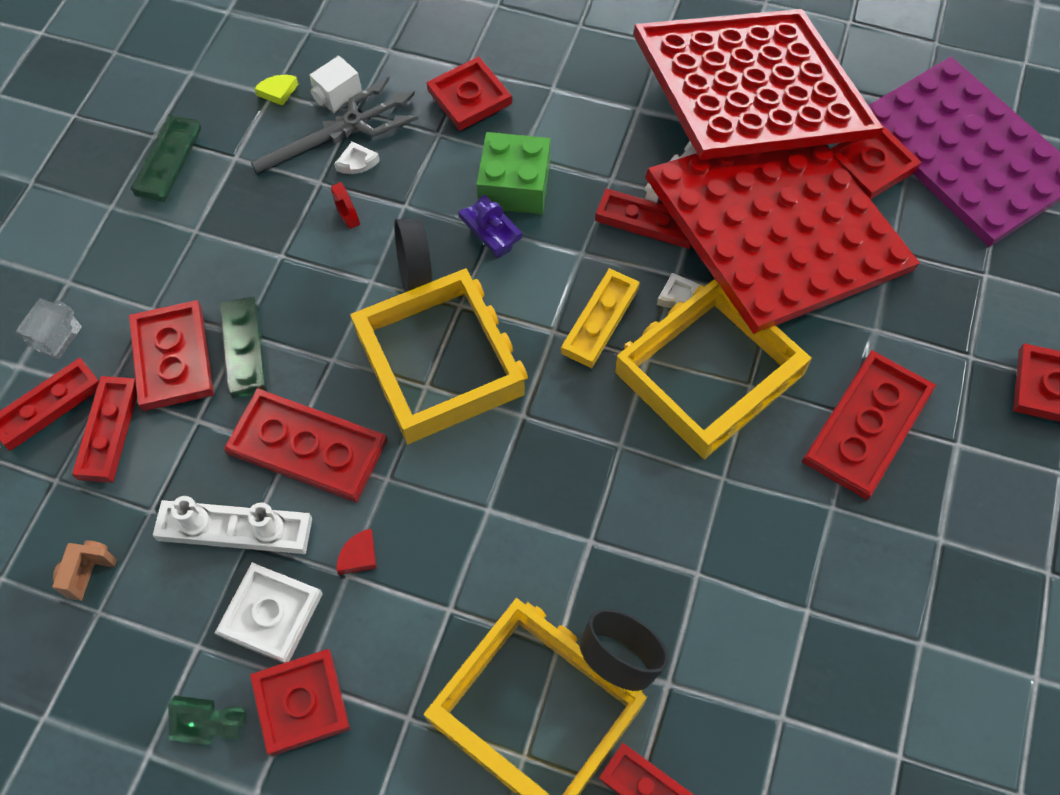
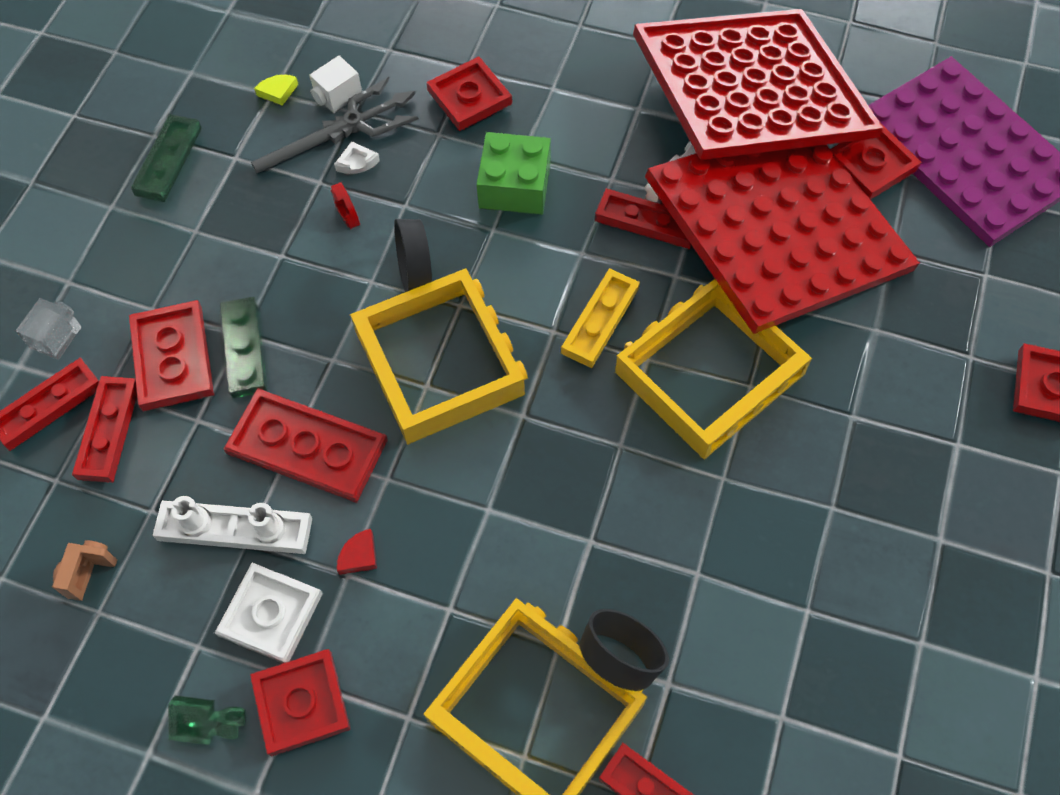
(491, 225): dark purple hips -> none
(676, 290): white tile -> none
(869, 424): red tile -> none

